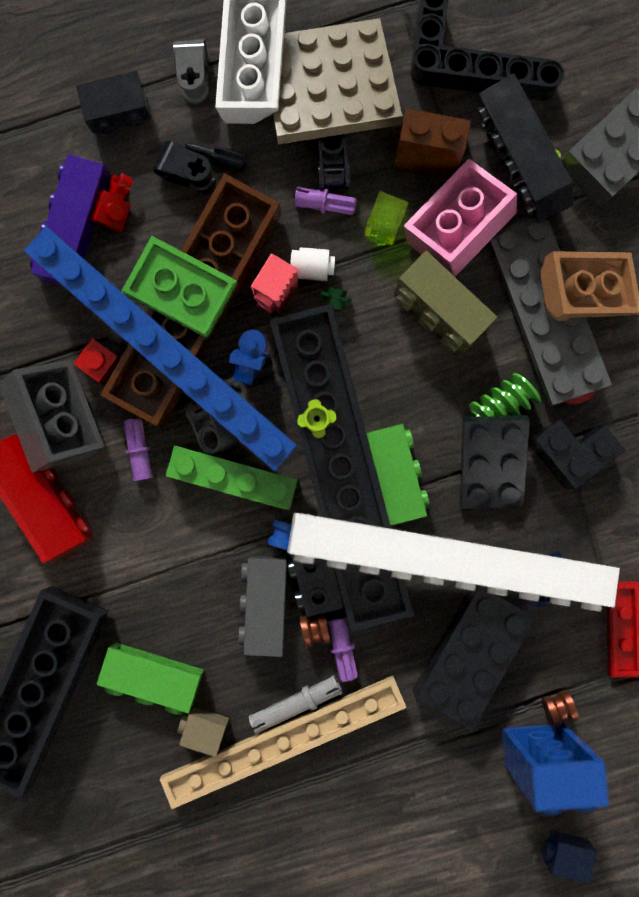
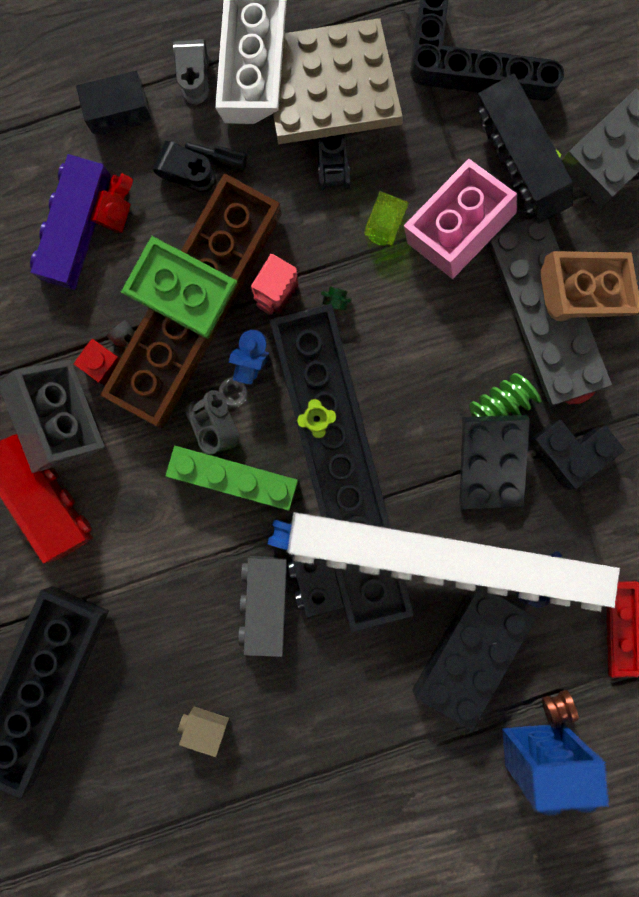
(137, 449): medium lavender axle -> none
(150, 678): bright green brick -> none
(161, 349): blue brick -> none
(282, 742): tan plate -> none
(306, 699): light grey pin -> none
(313, 263): white brick -> none
(314, 630): copper wheel -> none
(324, 201): medium lavender axle -> none
(342, 648): medium lavender axle -> none
(398, 474): bright green brick -> none
(431, 143): reddish brown slope -> none
(442, 303): olive brick -> none
(569, 856): dark blue brick -> none

